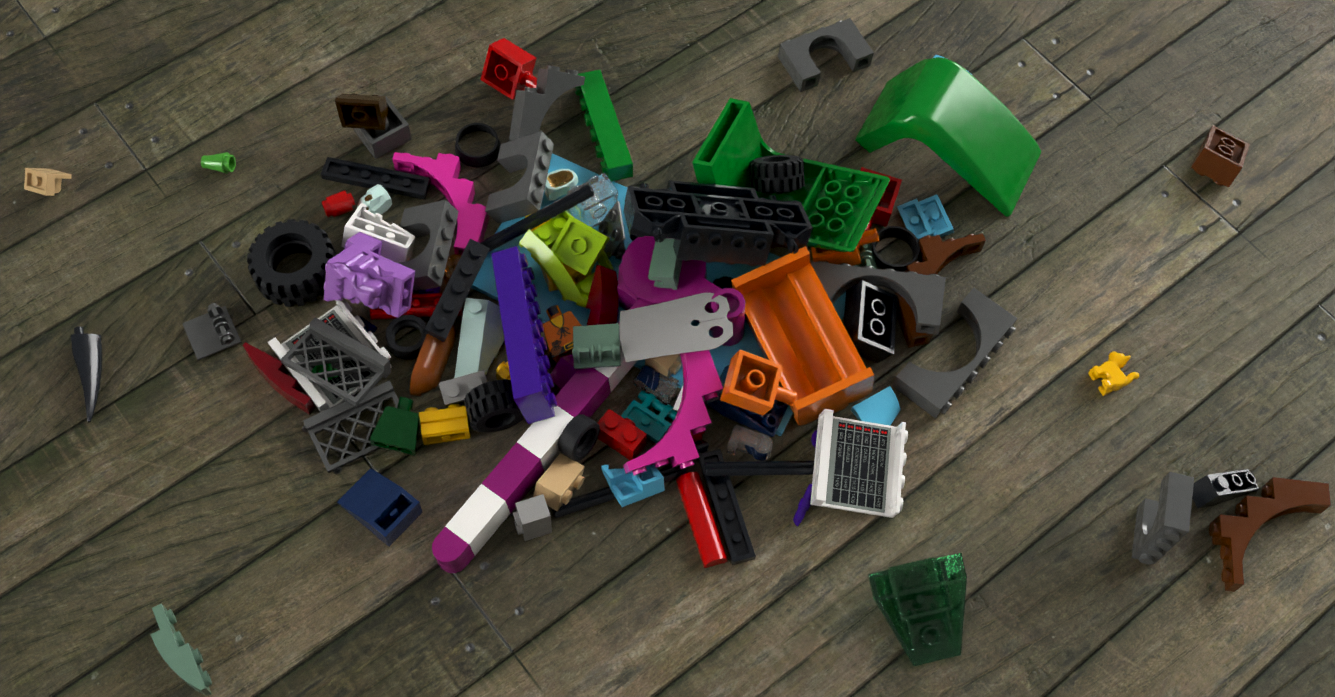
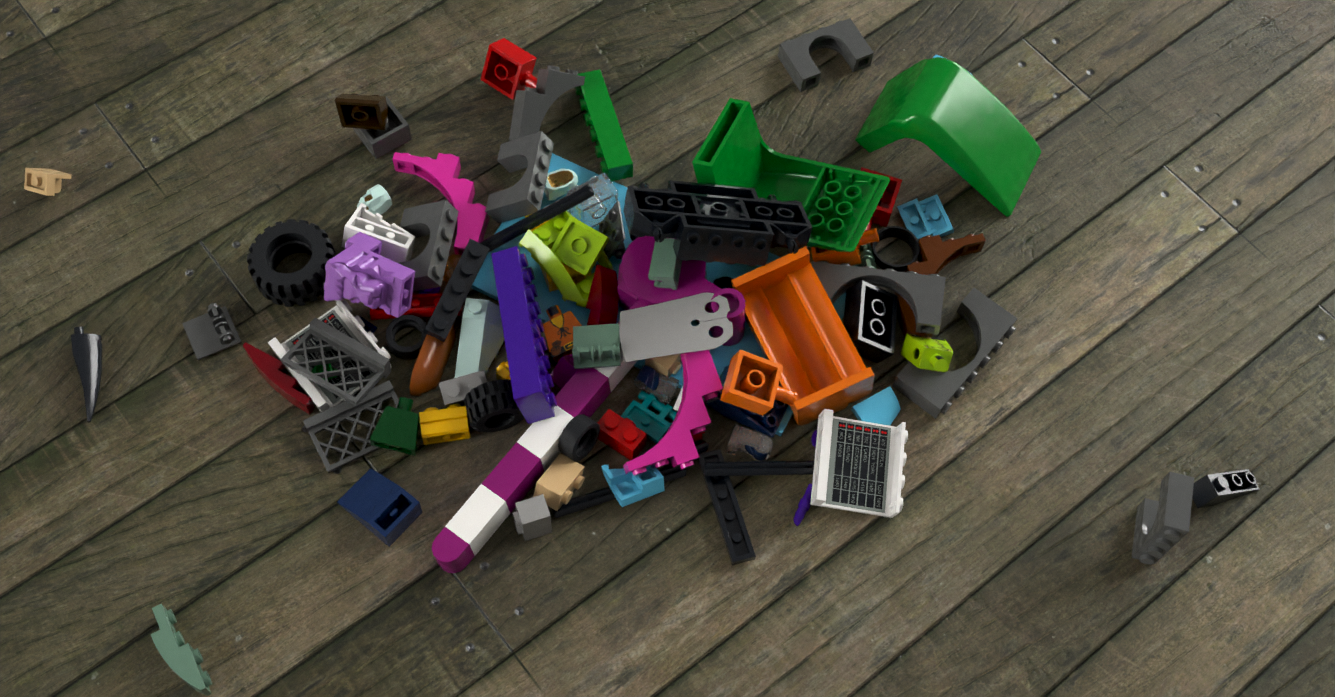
(219, 162): bright green cone -> none
(338, 204): red brick -> none
(369, 176): black plate -> none
(481, 160): black tyre -> none
(701, 519): red brick -> none
(777, 174): black tyre -> none
(924, 605): clear green wedge -> none
(932, 354): none -> lime torso
(1111, 374): yellow animal -> none
(1220, 157): reddish brown slope -> none
(1278, 498): reddish brown arch -> none

